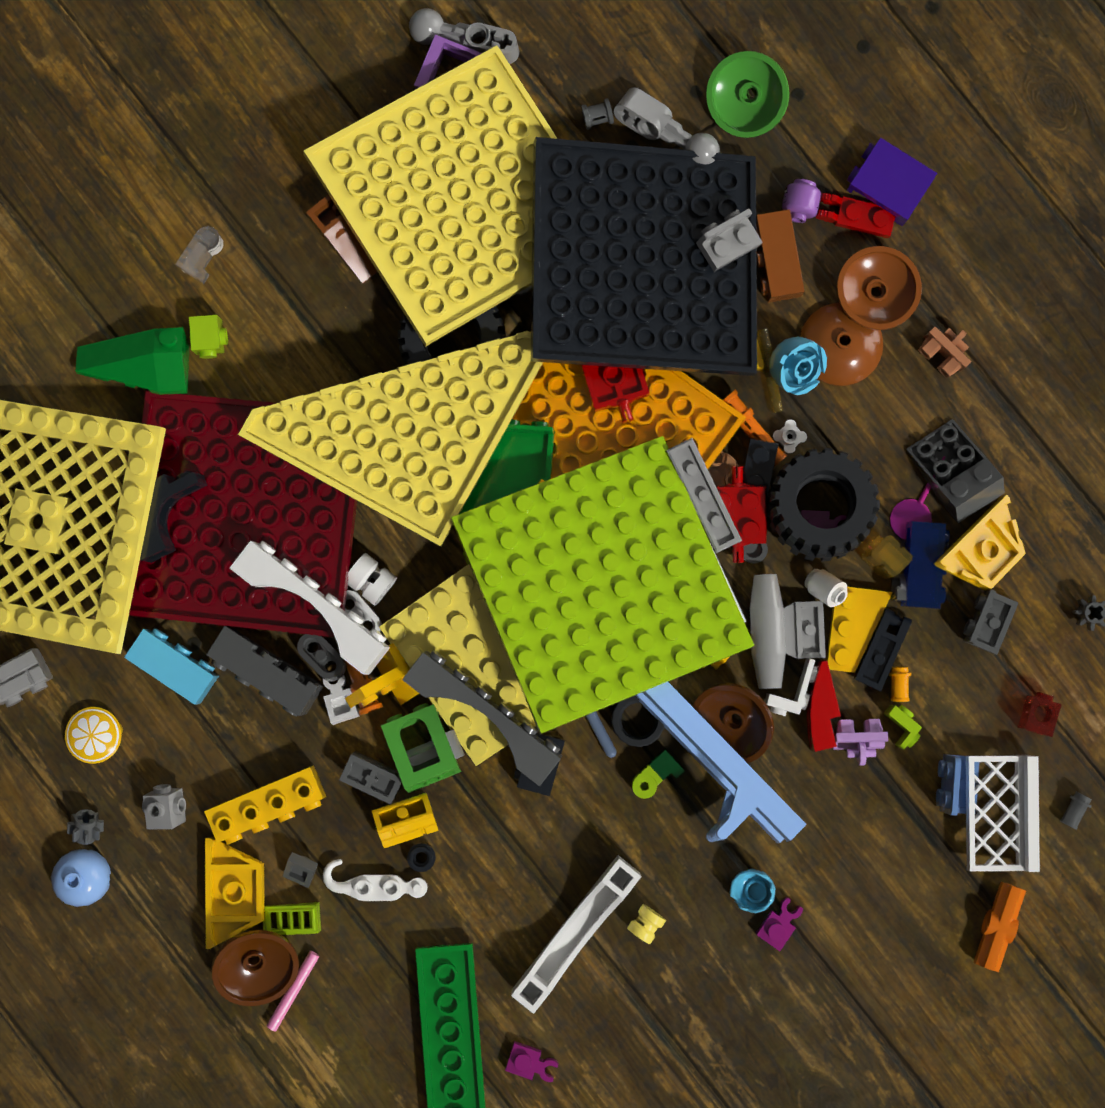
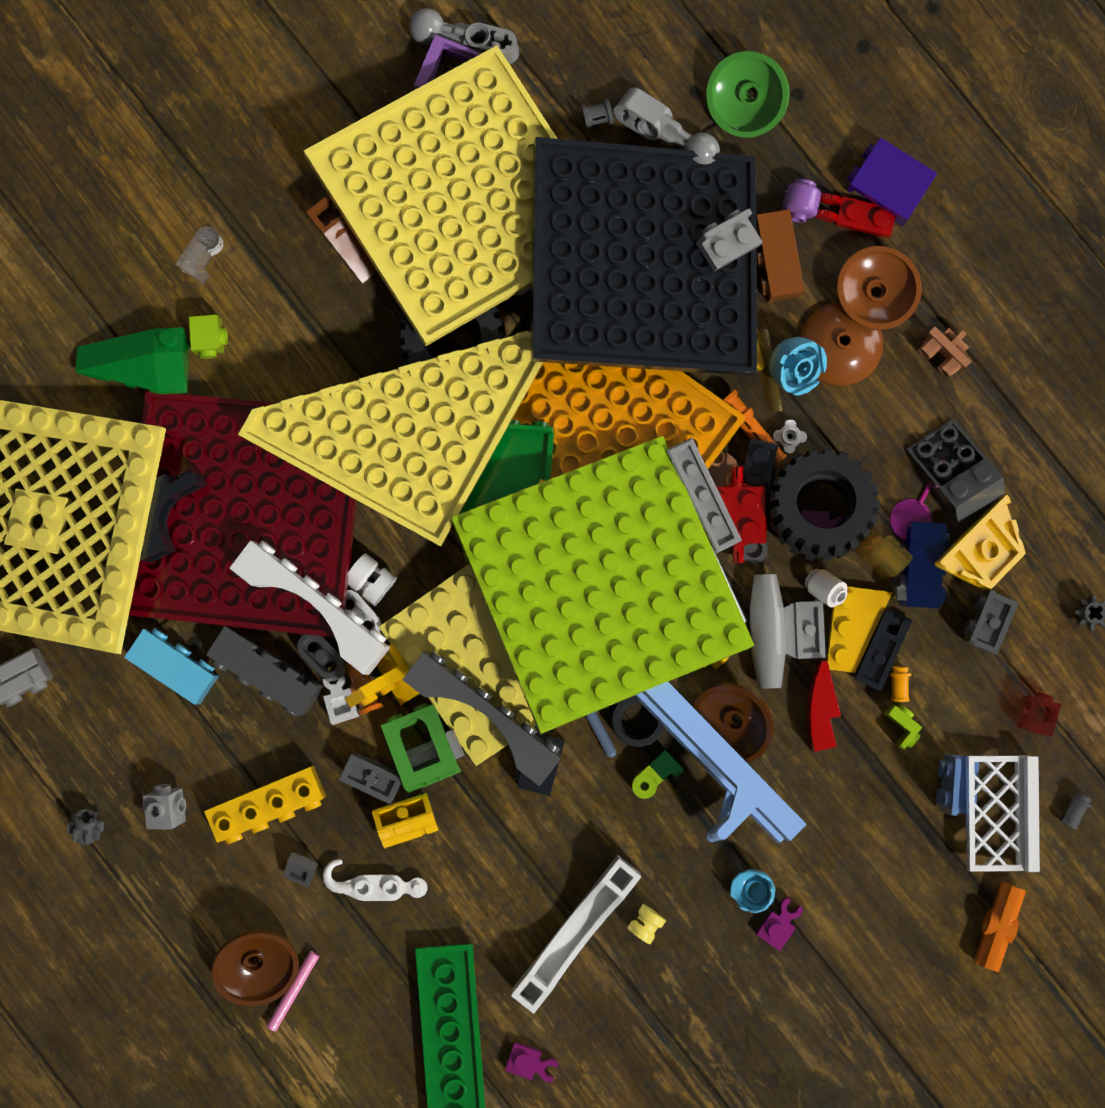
(81, 877): light blue cylinder -> none
(93, 735): dish -> none
(231, 892): yellow wing -> none
(314, 918): lime slope -> none
(421, 866): black plate -> none
(615, 387): red plate -> none
(781, 705): white bracket -> none
(860, 744): lavender hips -> none

